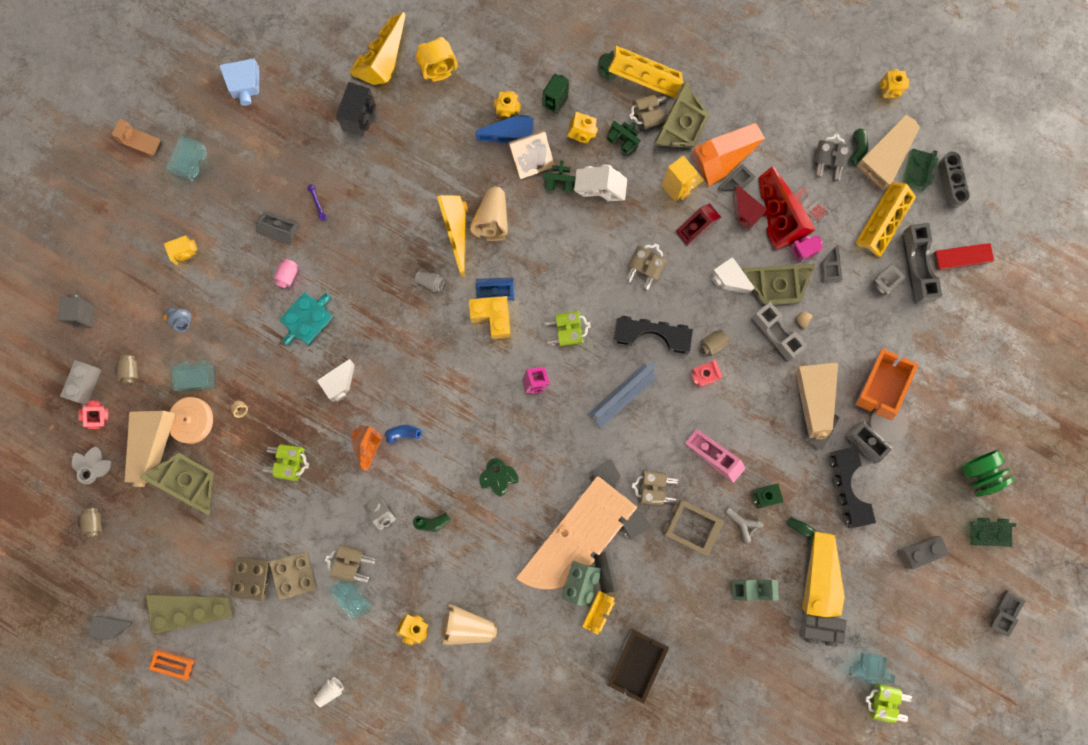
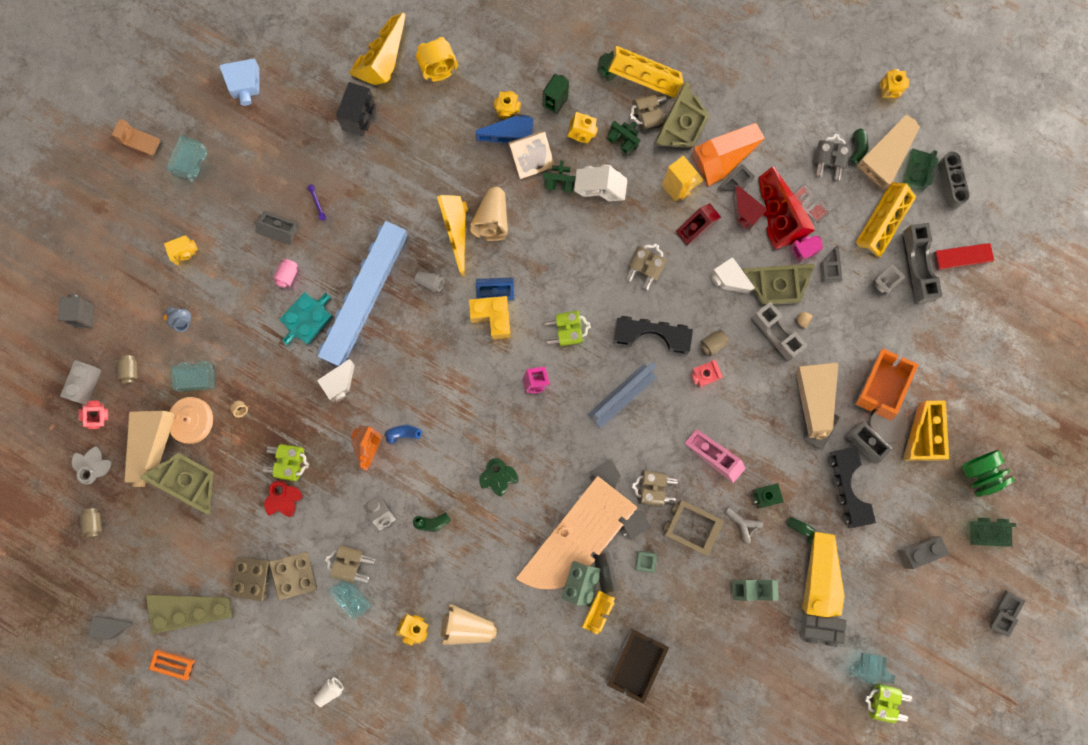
(284, 501): none -> red plate
(363, 294): none -> light blue brick
(646, 561): none -> sand green tile
(928, 433): none -> yellow wedge

